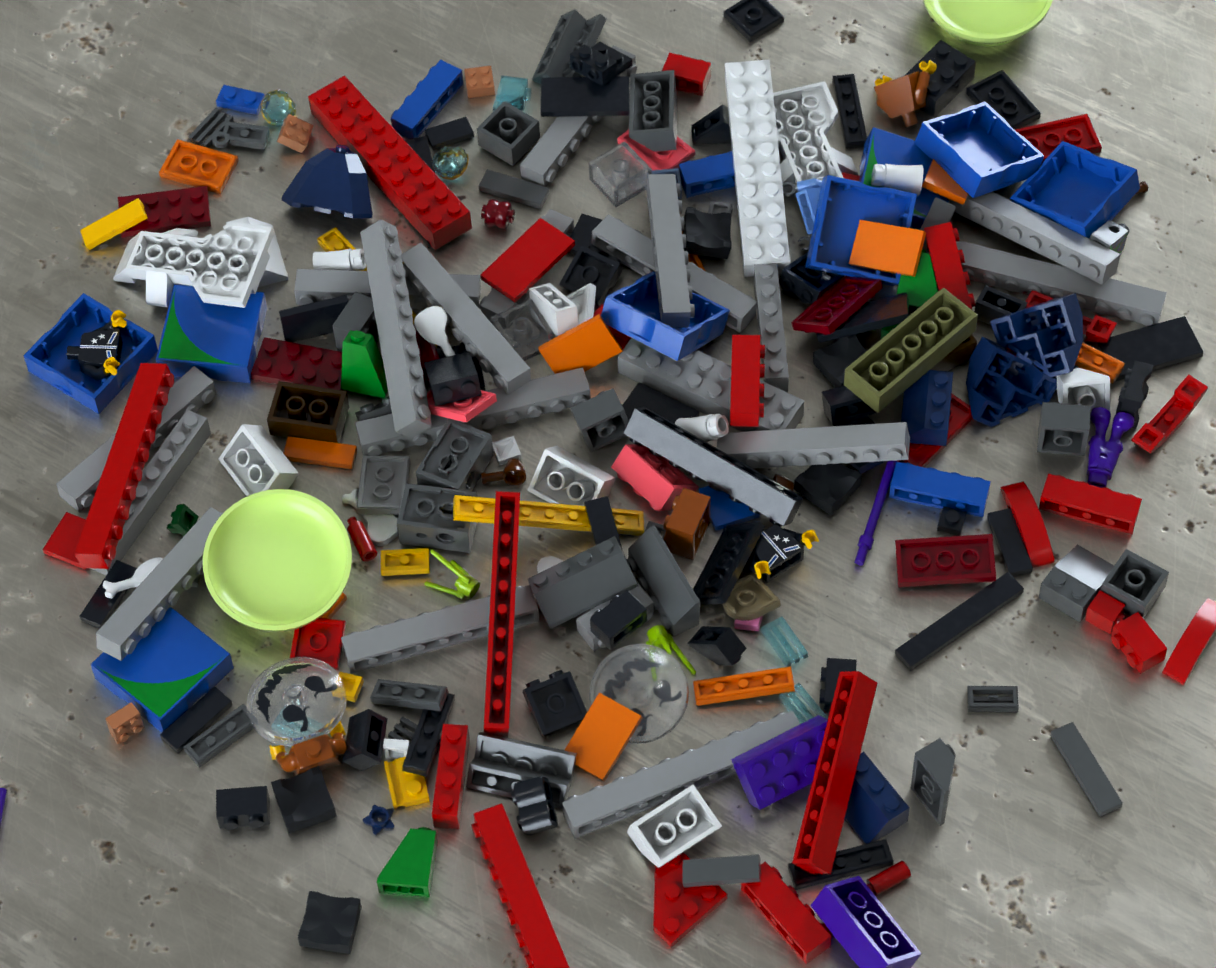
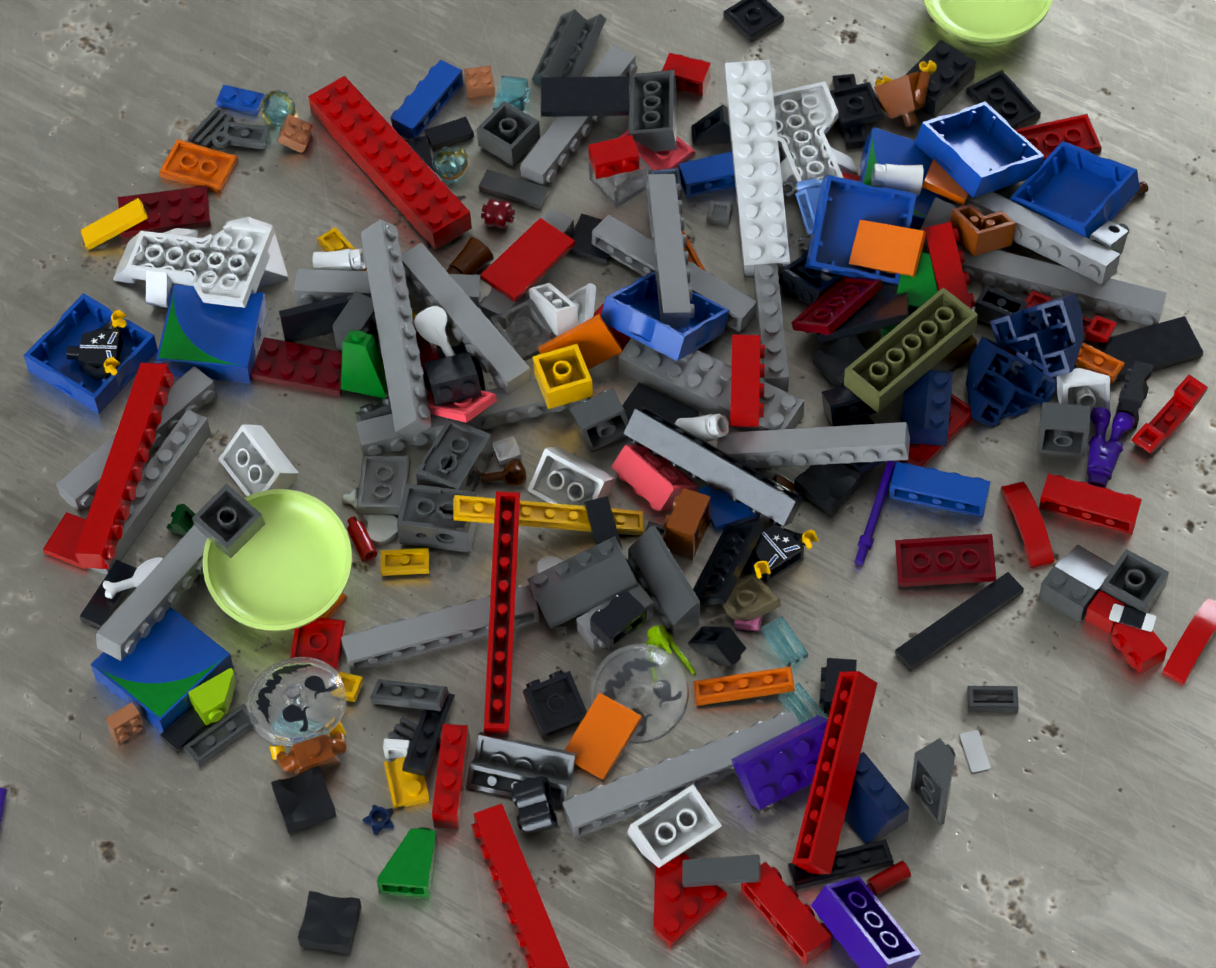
(214, 696): none -> lime slope
(228, 520): none -> dark grey brick
(243, 807): black brick -> none
(308, 412): dark brown brick -> none
(320, 452): orange tile -> none
(332, 182): dark blue brick -> none
(365, 739): black brick -> none
(465, 583): lime plant -> none
(471, 258): none -> reddish brown plant
(562, 376): none -> yellow brick
(592, 267): black plate -> none
(599, 62): black plate -> none
(613, 157): none -> red brick
(707, 233): black brick -> none
(856, 105): none -> black tile
(951, 521): black plate -> none
(974, 751): none -> white sticker
(982, 233): none -> dark orange brick
(1010, 542): black tile -> none
(1086, 769): dark grey tile -> none
(1132, 617): none -> sticker

